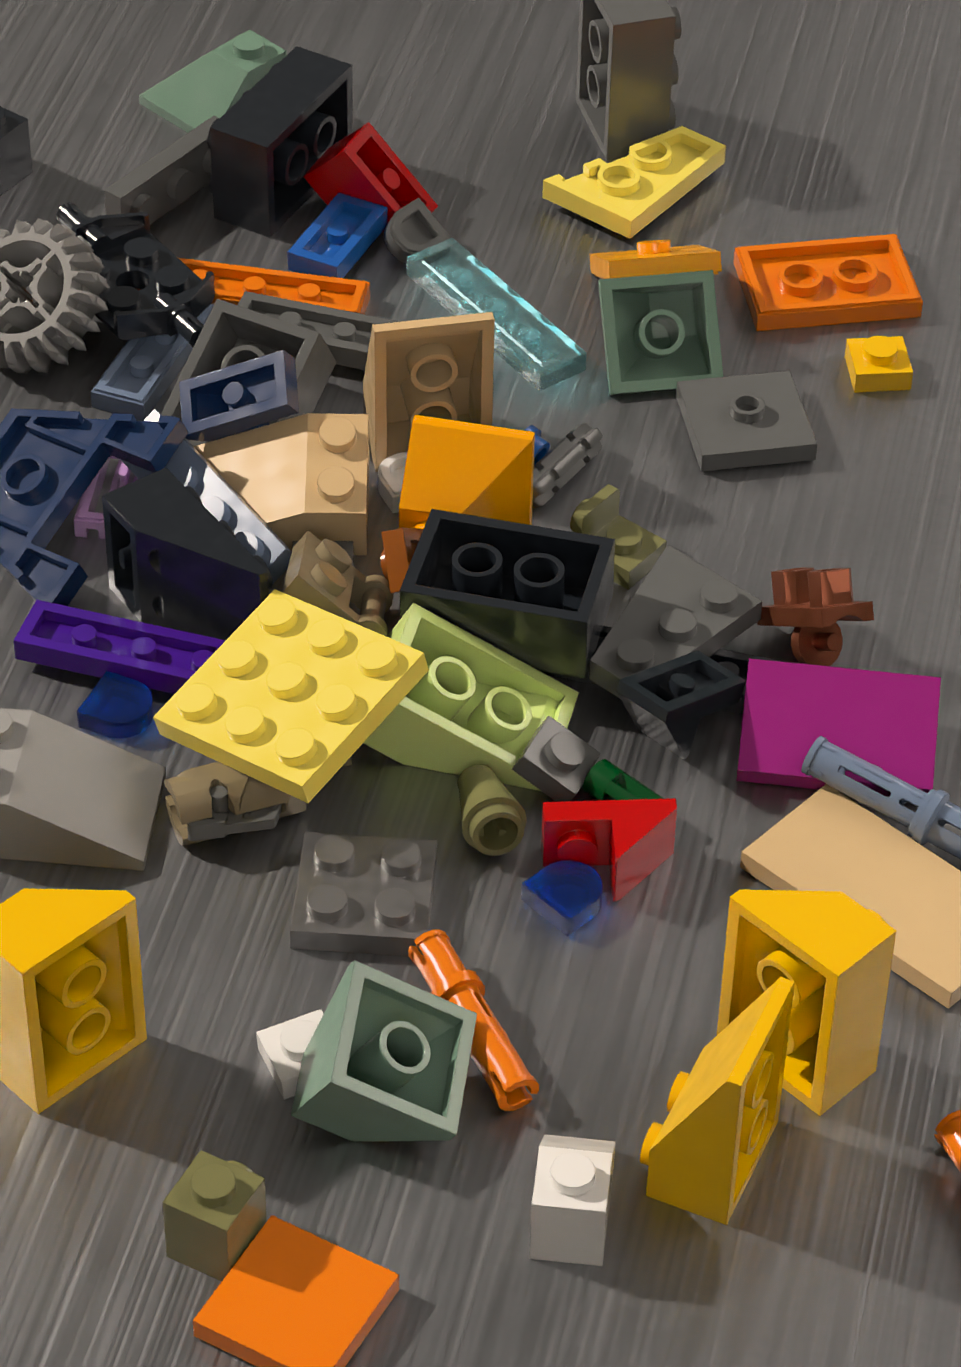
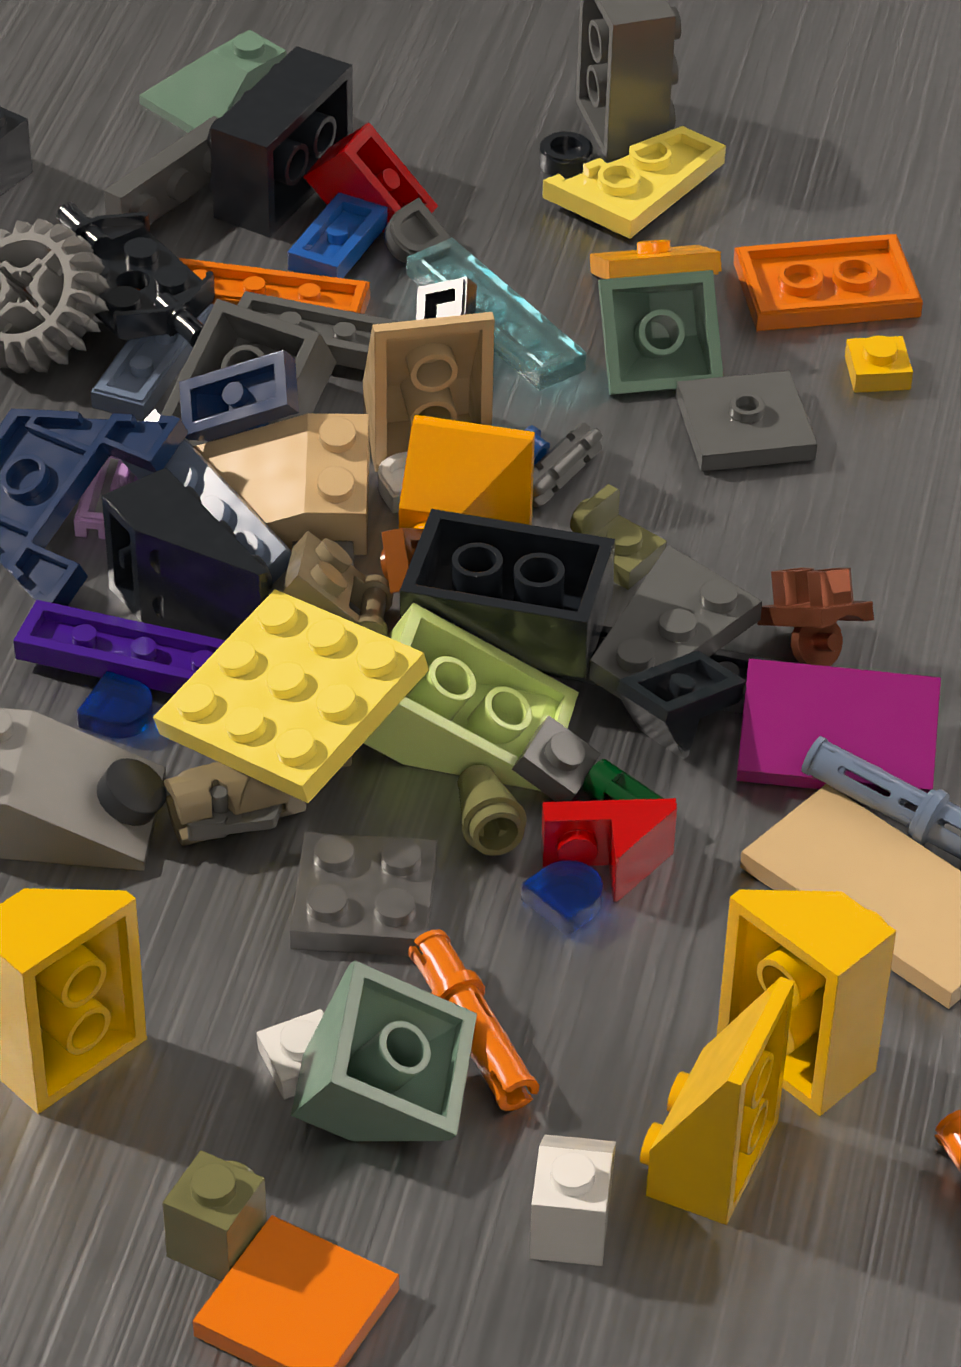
(131, 792): none -> black tile
(446, 299): none -> tile
(565, 154): none -> black tile

